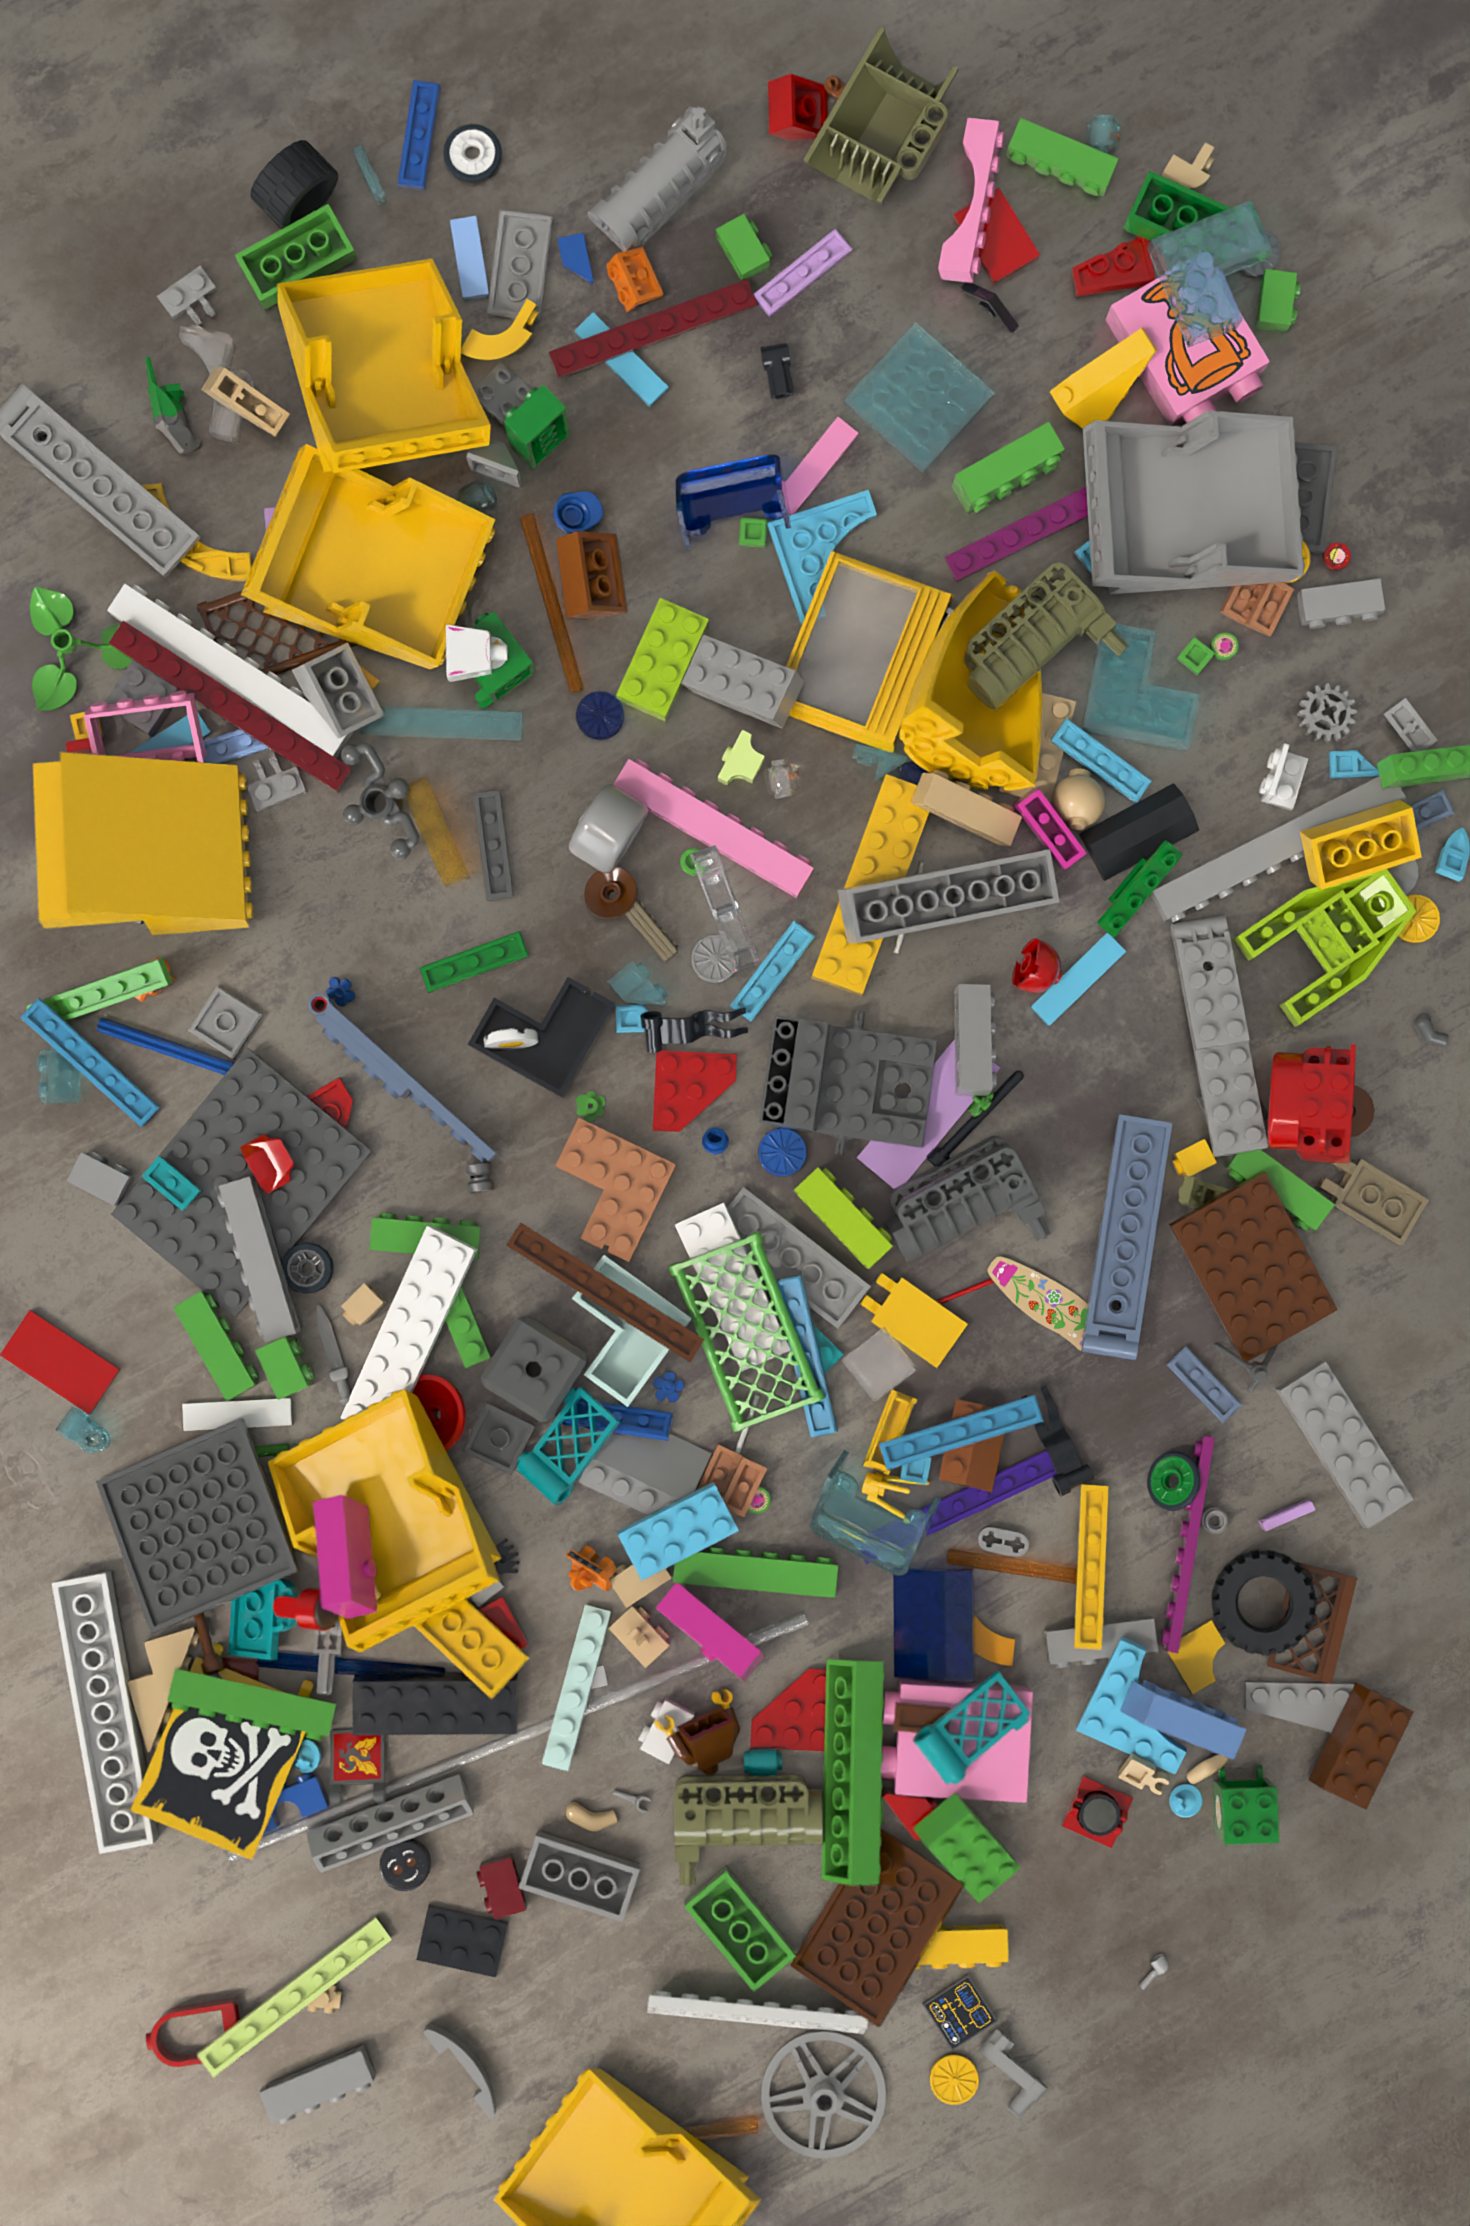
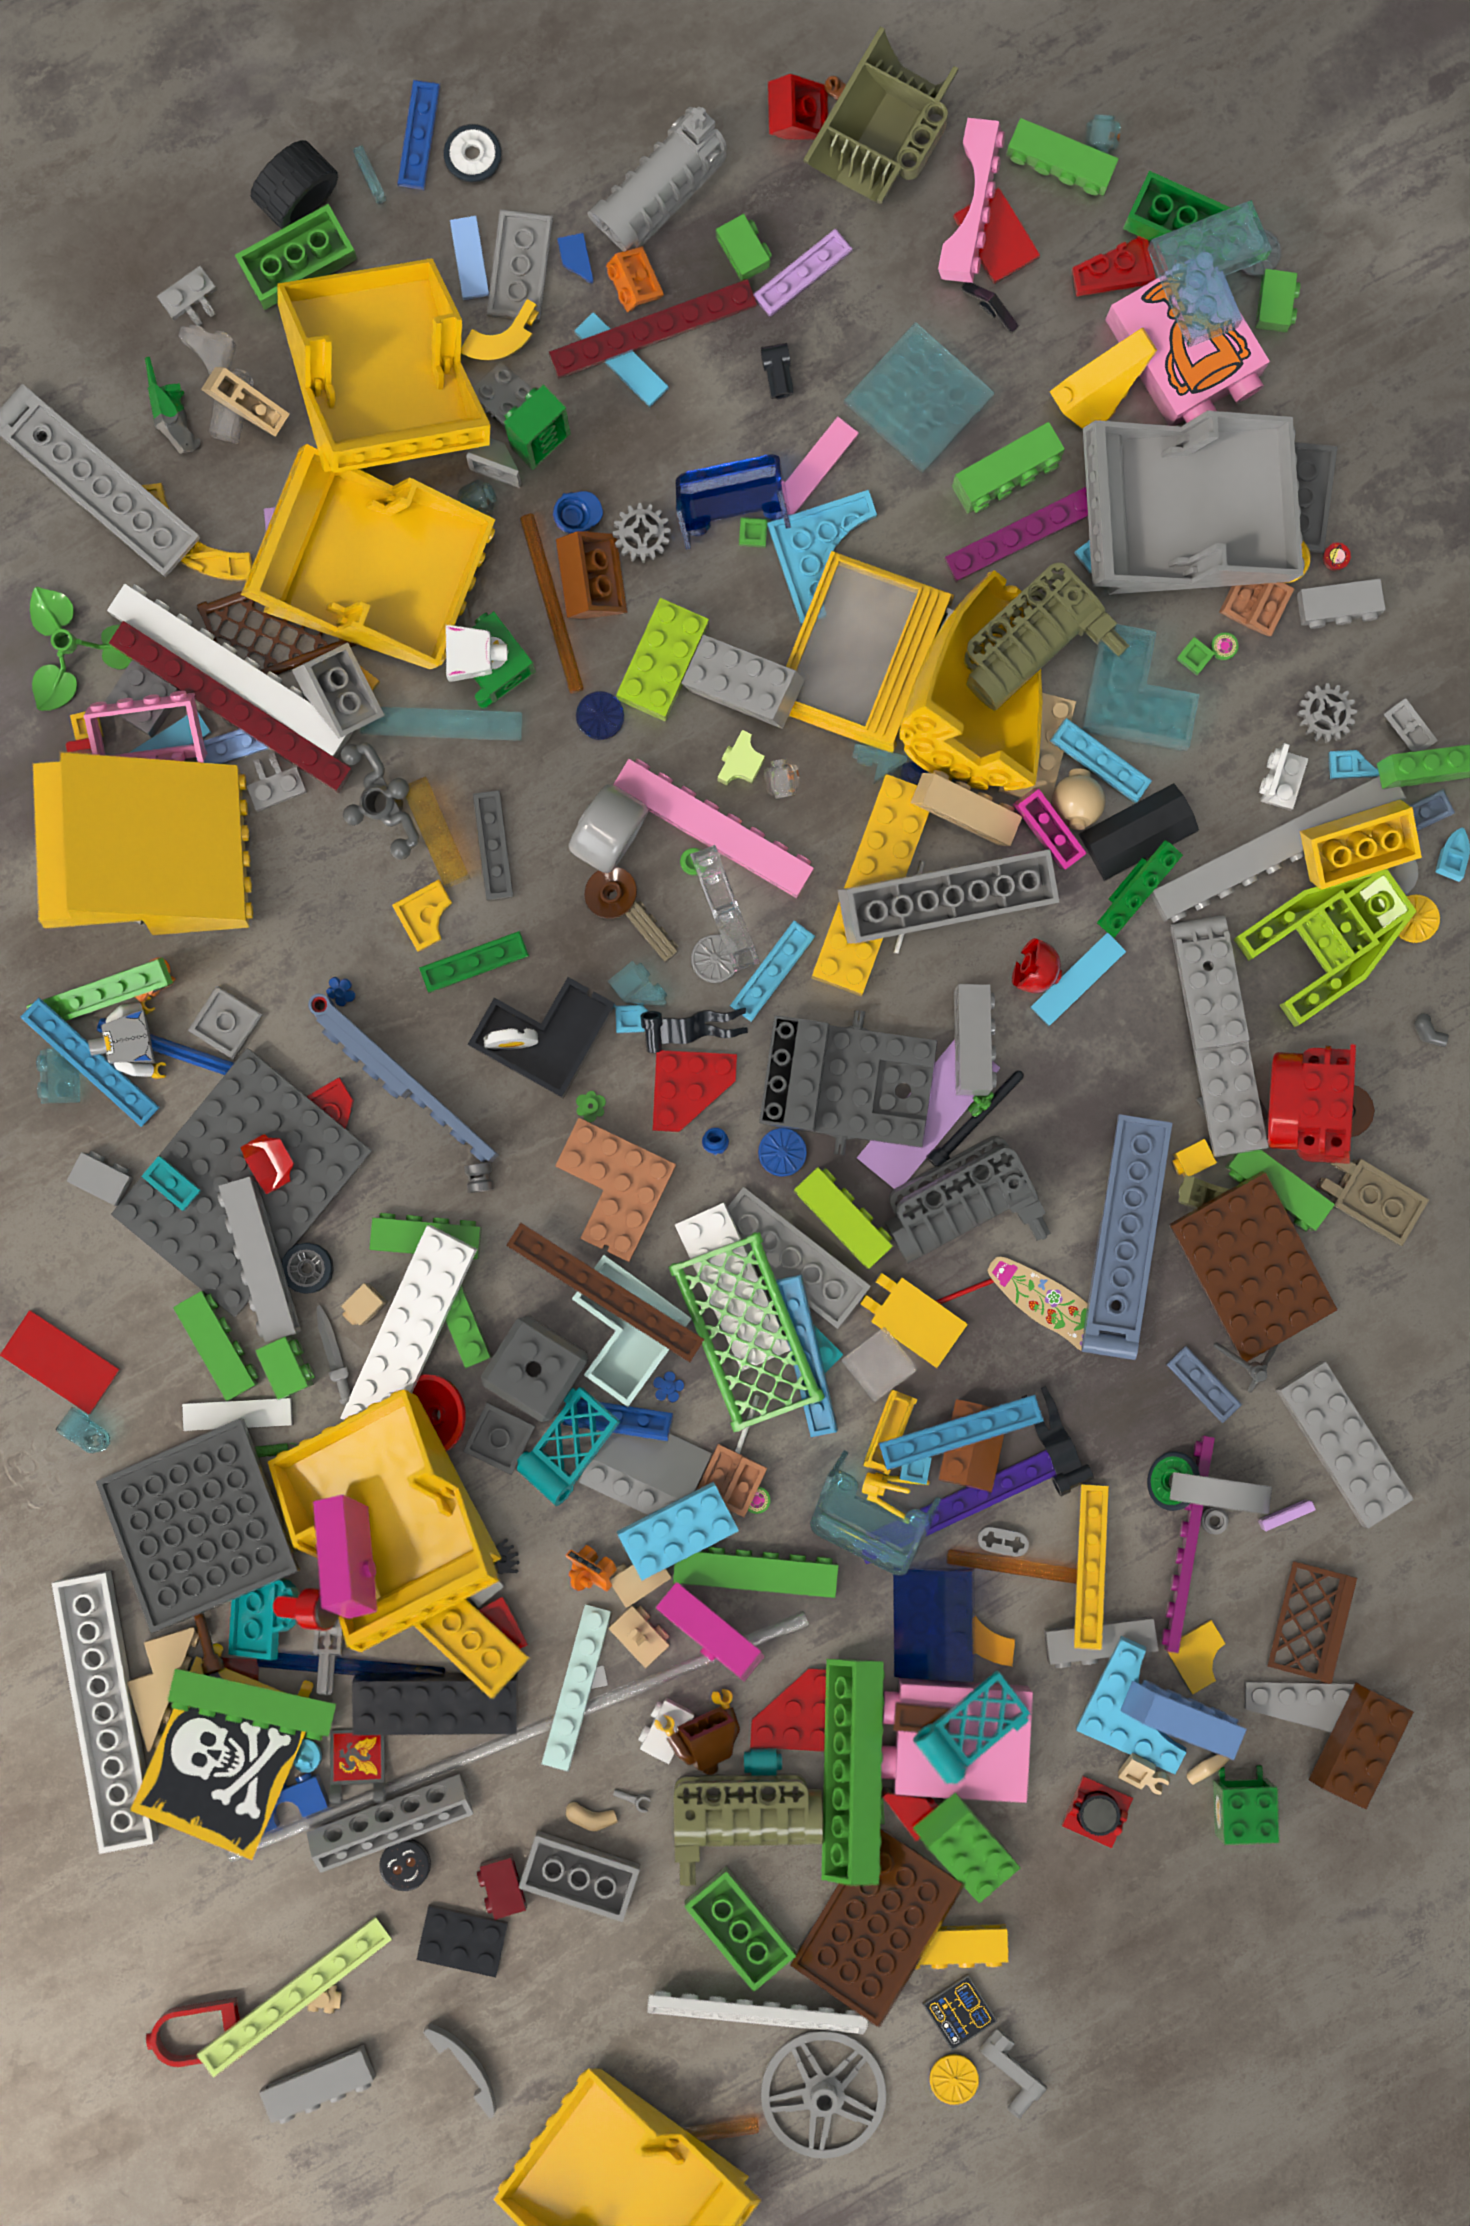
(128, 1041): none -> torso
(422, 913): none -> yellow tile
(630, 533): none -> light grey gear
(1160, 1966): light grey hand -> none
(1186, 1800): medium azure hat -> none
(1191, 175): tan brick -> none
(1221, 1493): none -> light grey window
(1252, 1638): black tyre -> none

